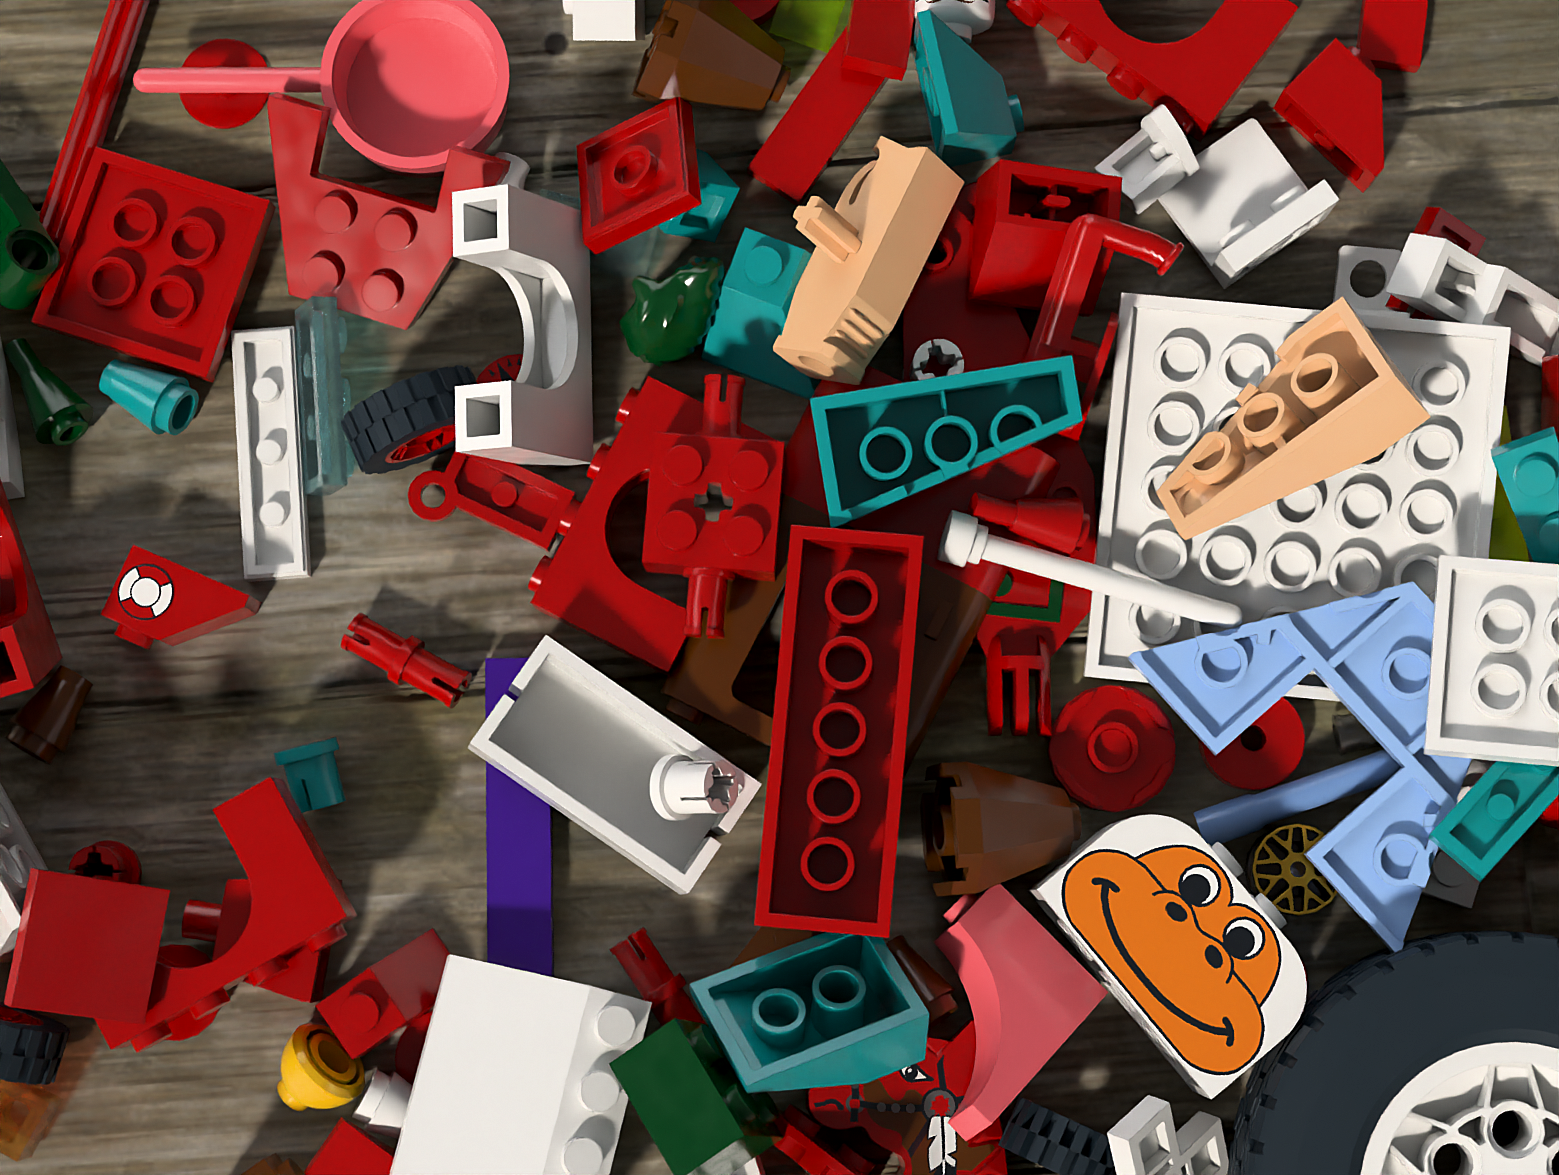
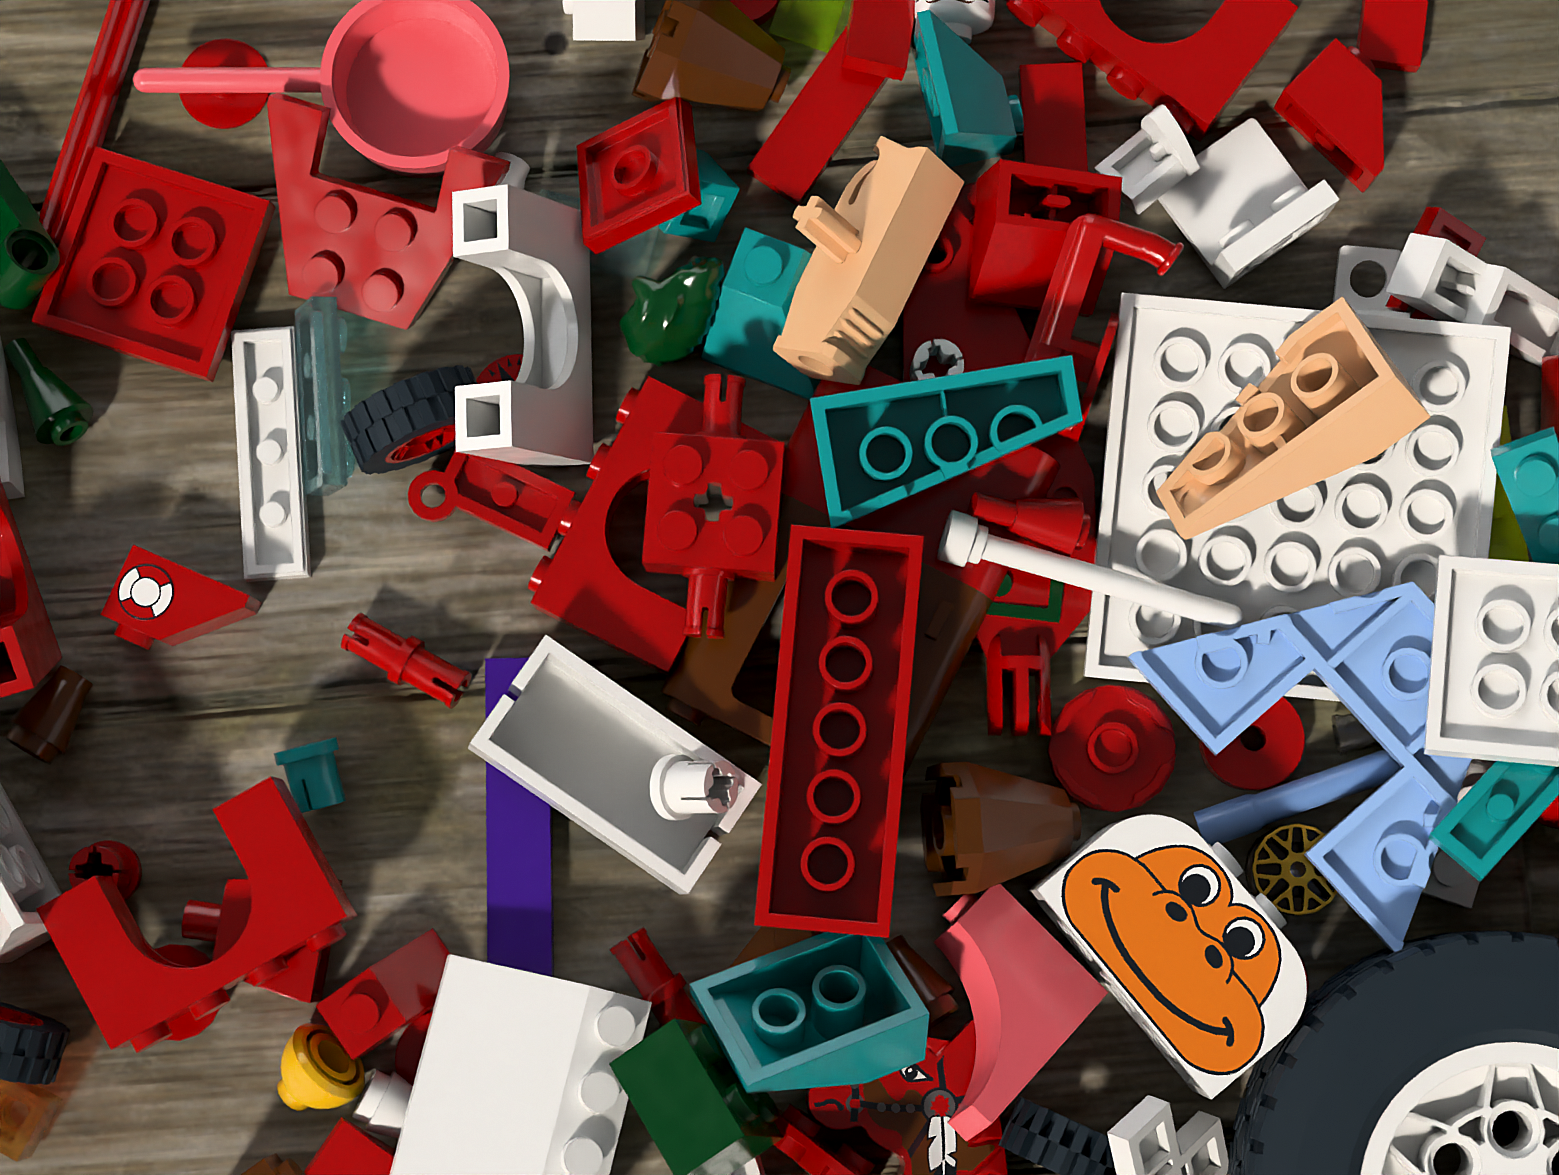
(86, 946): red tile -> none
(152, 396): teal cone -> none
(1053, 115): none -> red tile

